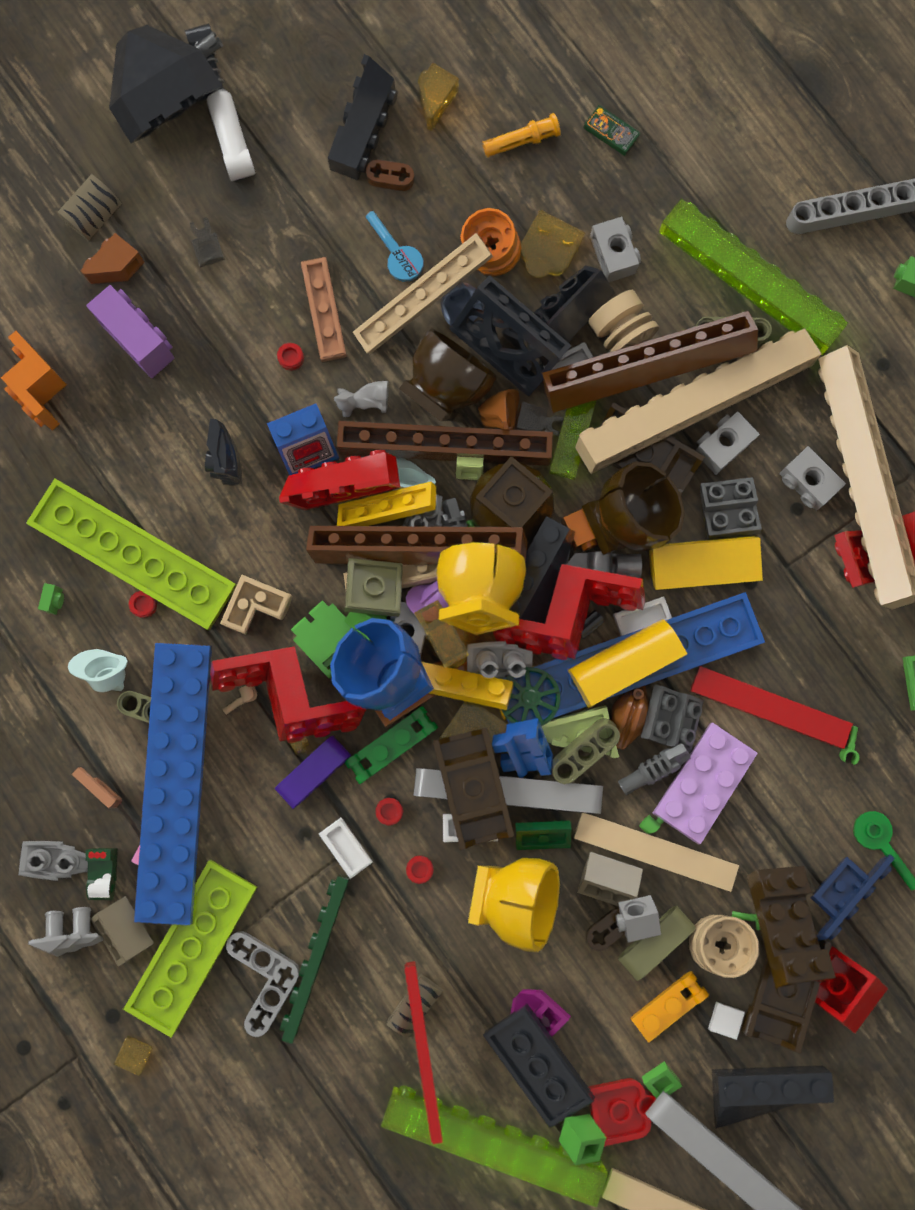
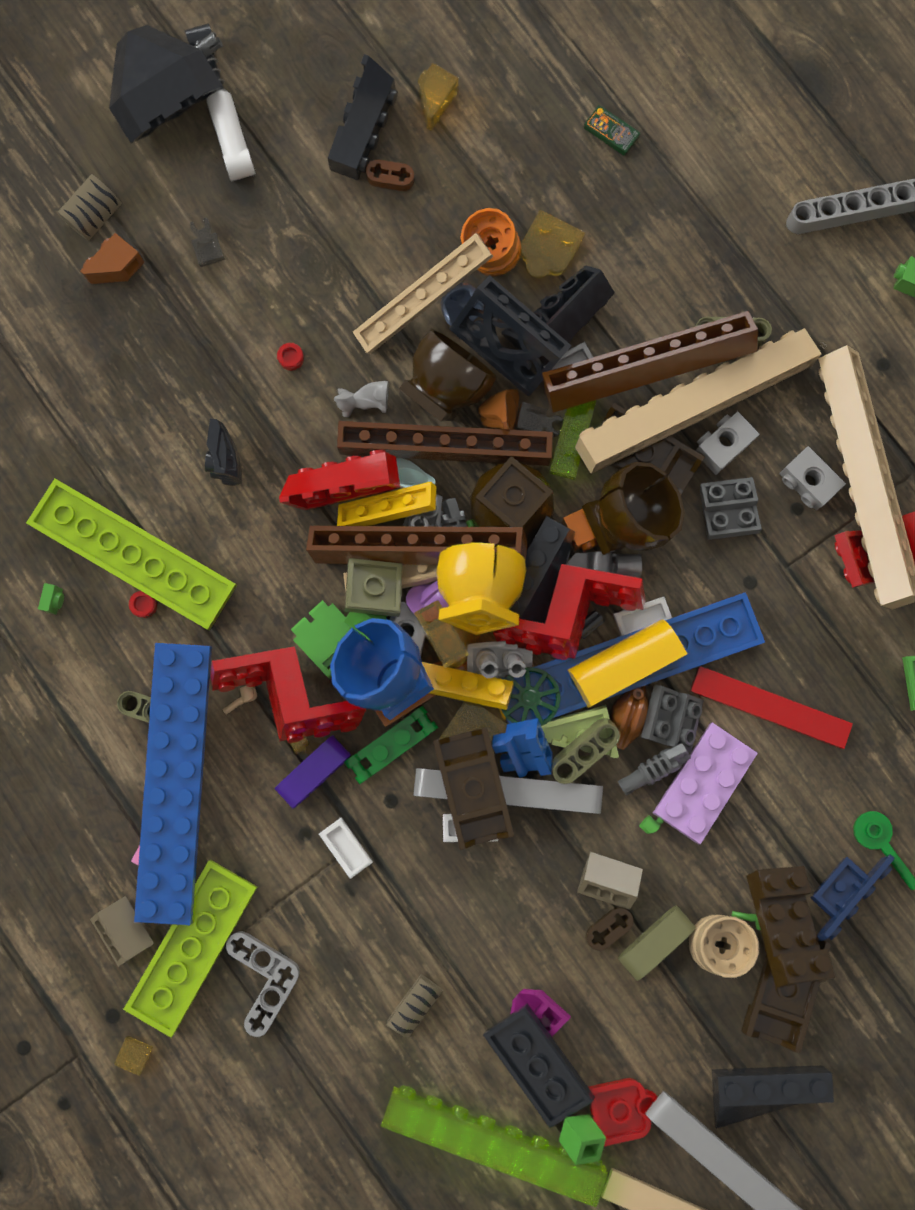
(32, 382): orange bracket -> none
(51, 860): light grey connector -> none
(57, 943): light grey connector -> none
(98, 788): nougat tile -> none
(100, 669): light aqua piece -> none
(101, 873): dark green leg -> none
(132, 330): medium lavender brick -> none
(253, 596): tan brick -> none
(303, 439): blue slope -> none
(309, 969): dark green plate -> none
(323, 309): nougat tile -> none
(389, 811): red tile -> none
(405, 261): dark azure piece -> none
(419, 869): red tile -> none
(423, 1052): red tile -> none
(469, 468): yellowish green tile -> none
(517, 901): yellow plate -> none
(531, 133): light orange pin -> none
(543, 835): dark green plate -> none
(615, 264): light grey brick -> none
(621, 321): tan wheel -> none
(638, 918): light grey brick -> none
(656, 851): tan tile -> none
(661, 1079): bright green plate -> none
(668, 1006): light orange plate -> none
(706, 563): yellow brick -> none
(726, 1020): white tile -> none
(751, 275): clear neon green brick -> none
(851, 747): bright green hand -> none
(851, 994): red slope -> none

